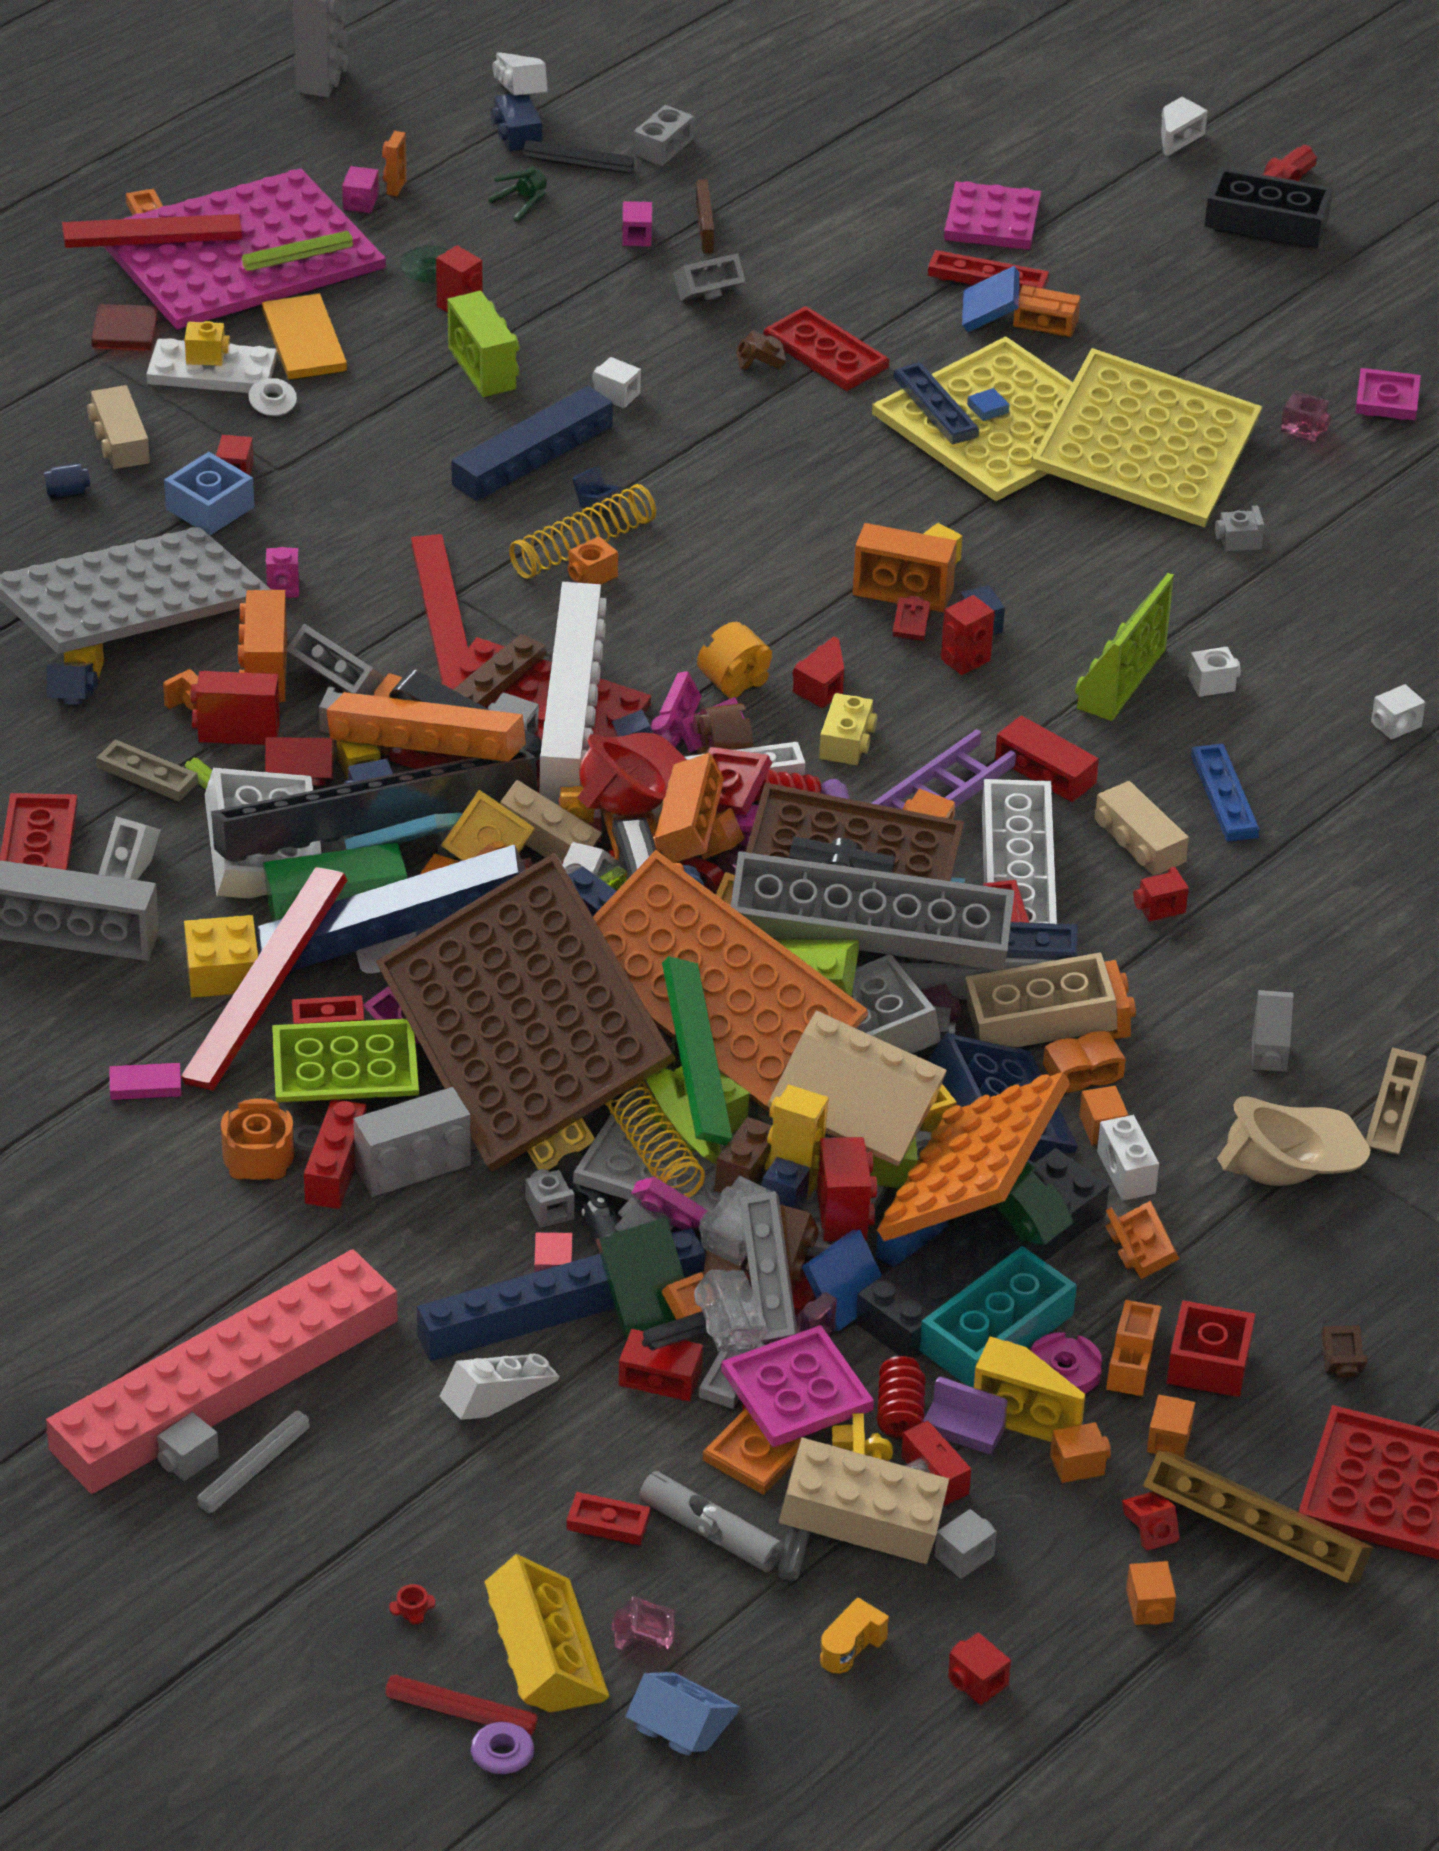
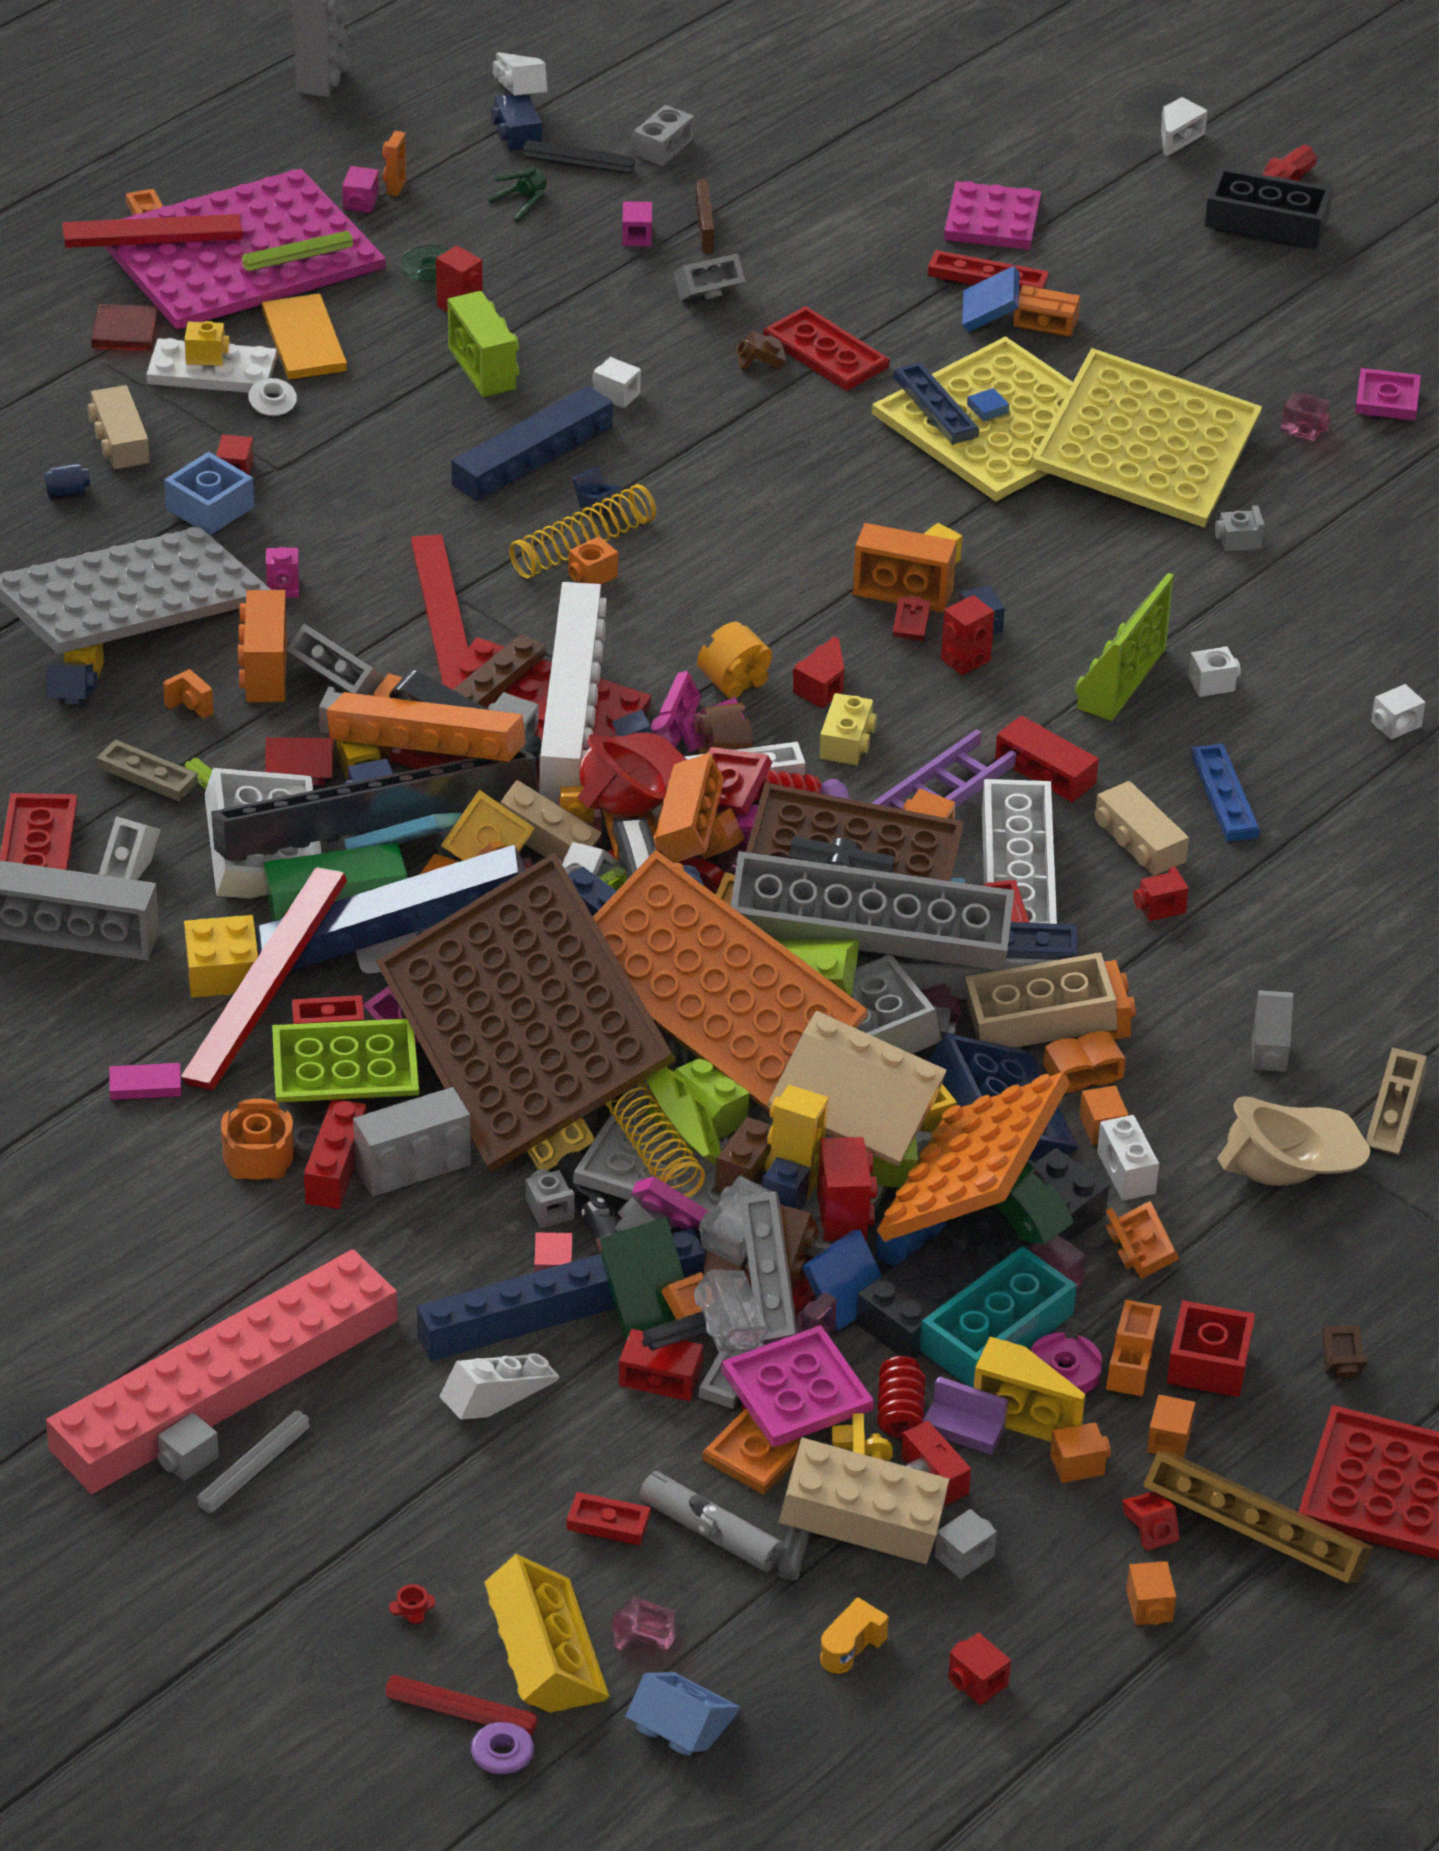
(236, 707): red brick -> none
(697, 1051): green tile -> none
(1063, 1258): none -> clear pink brick

